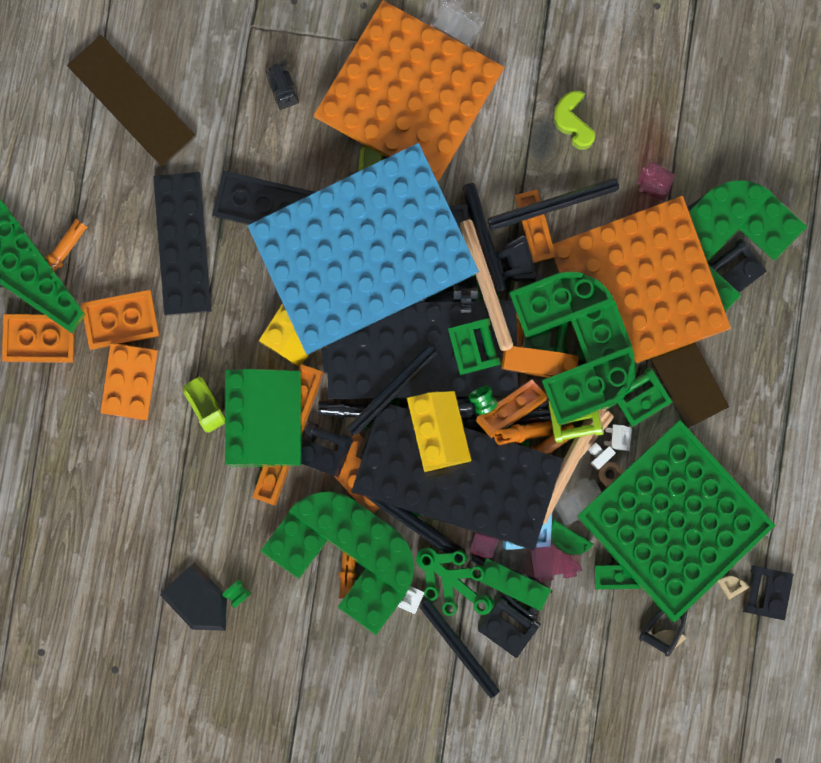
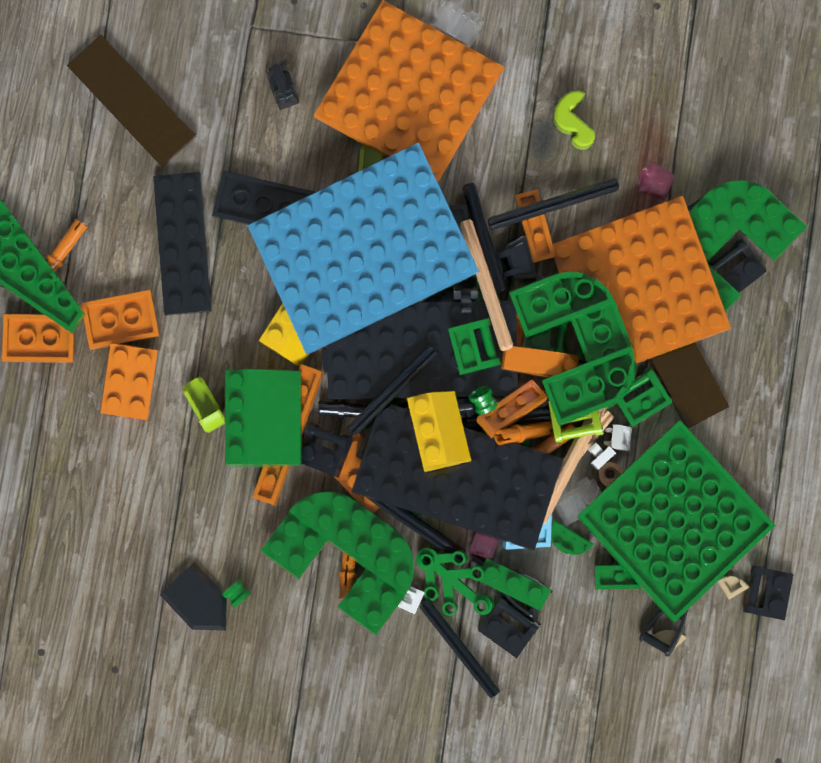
(552, 561): clear pink slope -> none

